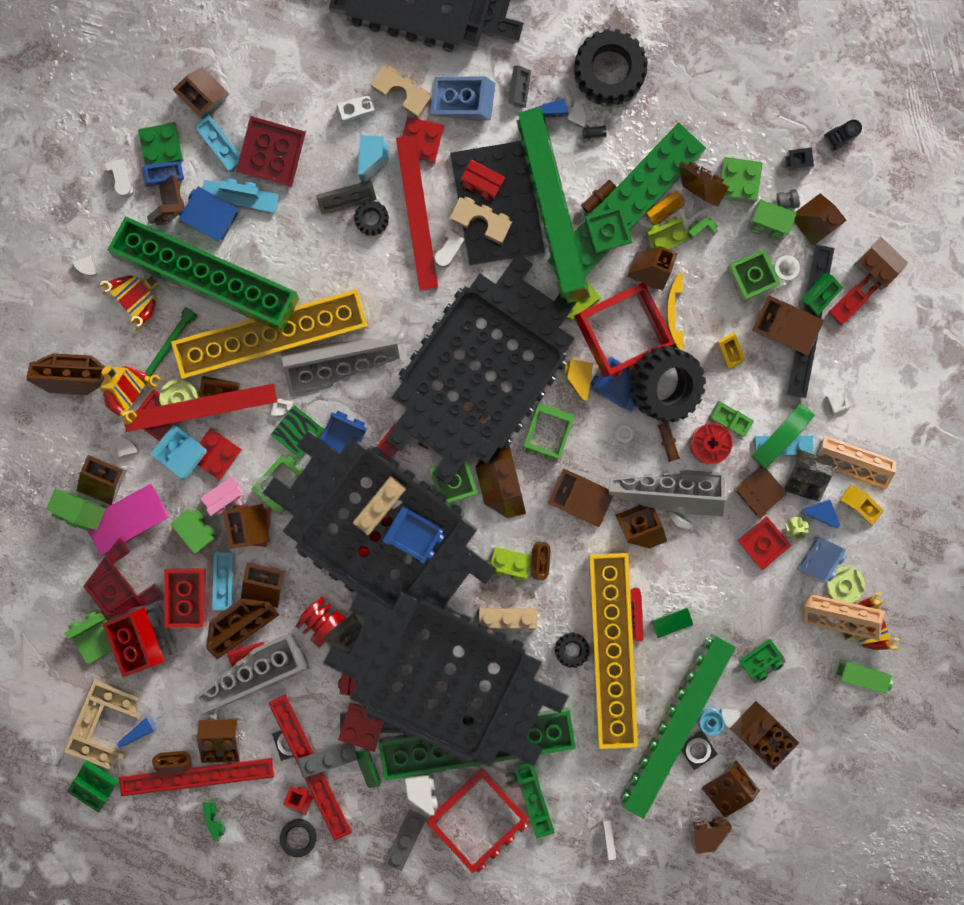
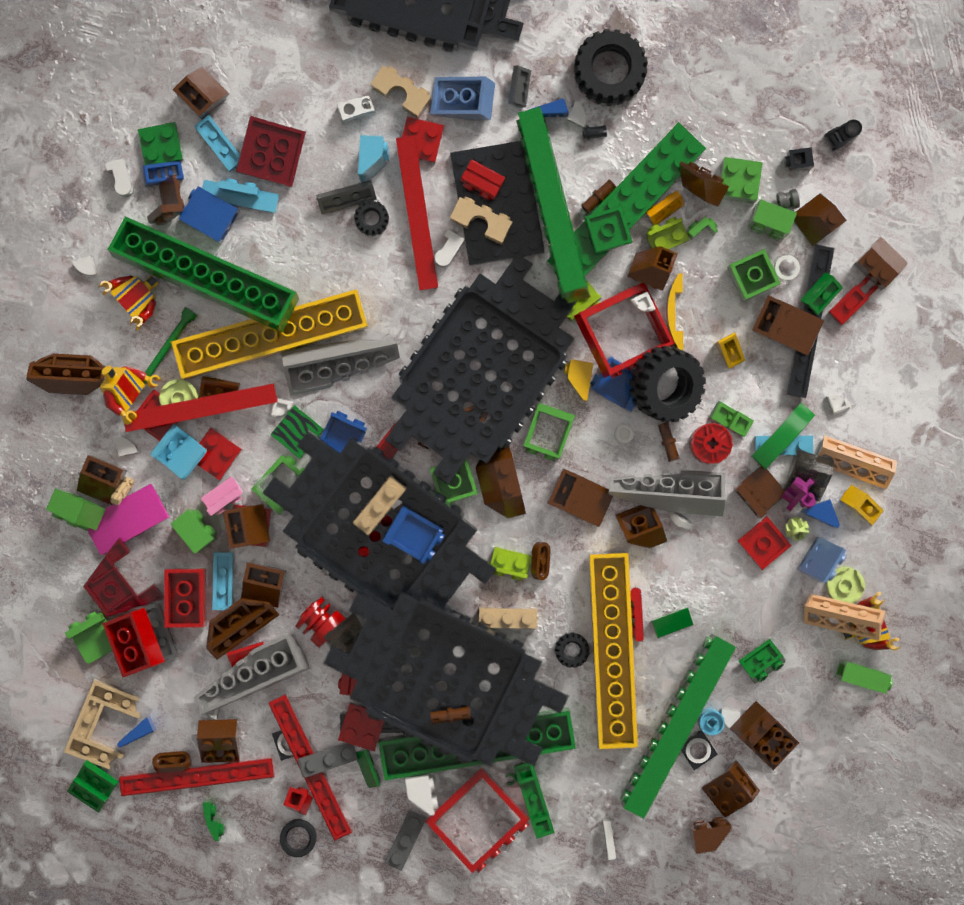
(122, 491): none -> tan axle
(450, 715): none -> reddish brown pin
(643, 303): none -> white tile
(806, 499): none -> magenta hips

